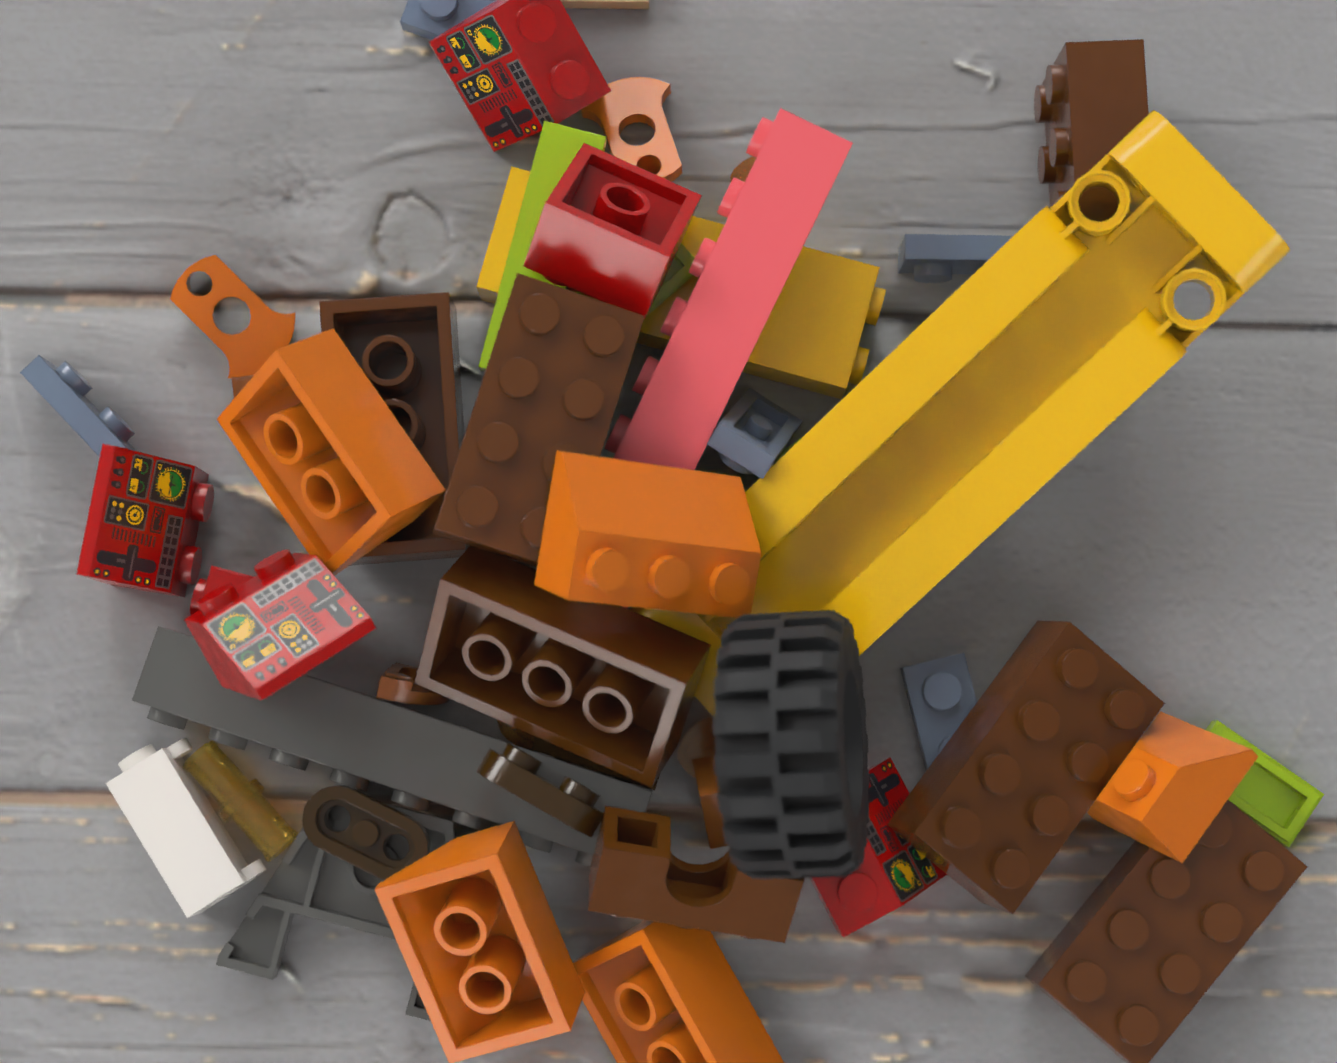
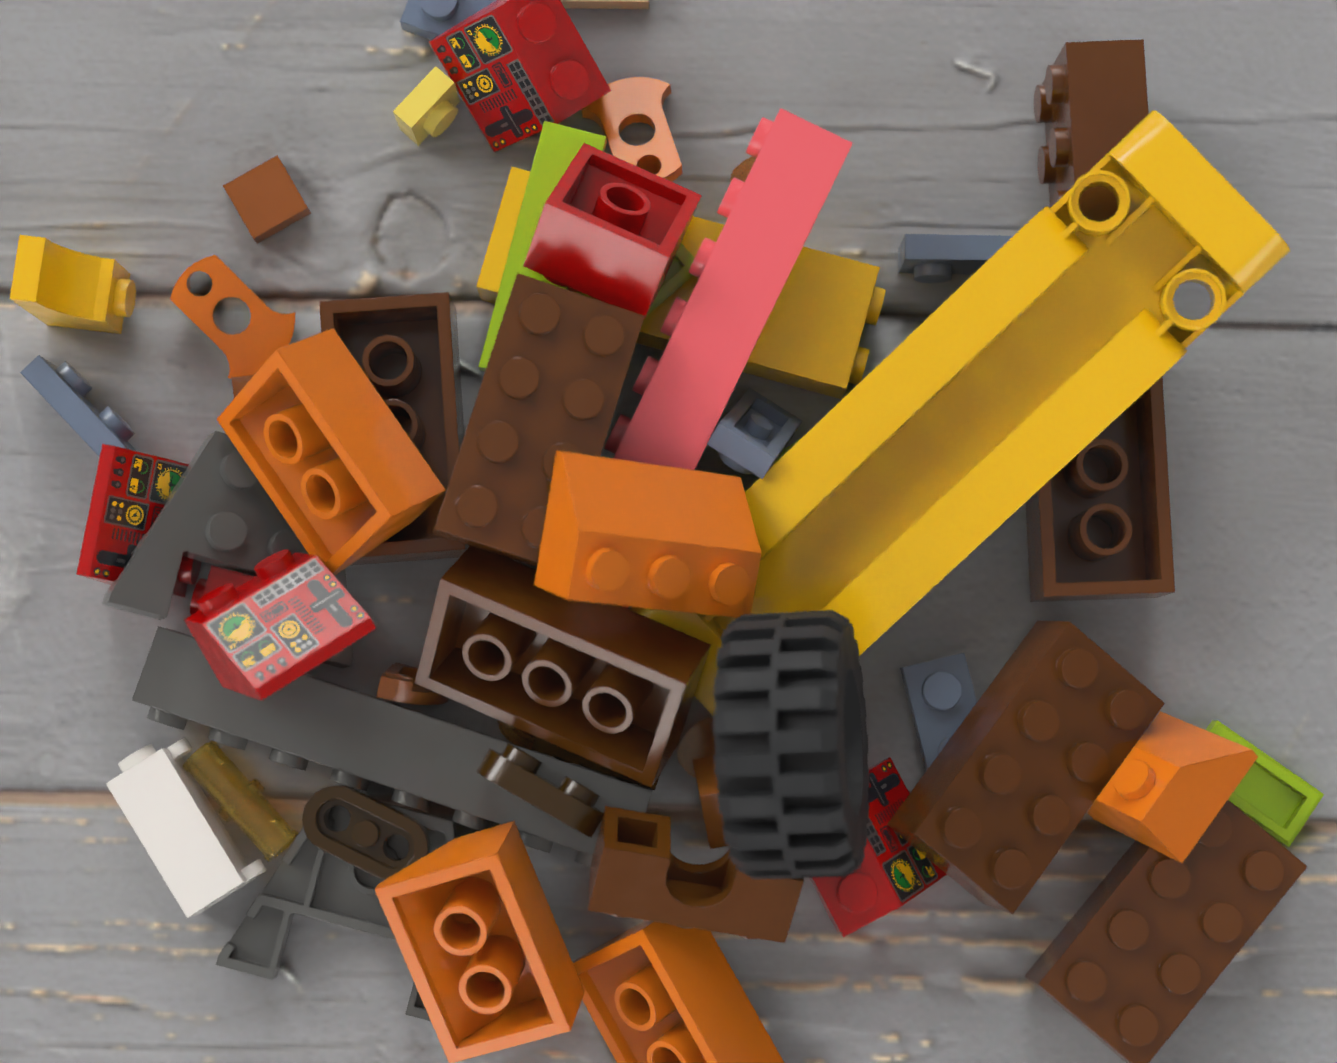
(71, 287): none -> yellow arch
(210, 516): none -> dark grey wing
(267, 199): none -> dark orange tile
(428, 107): none -> light yellow plate
(1107, 515): none -> reddish brown brick

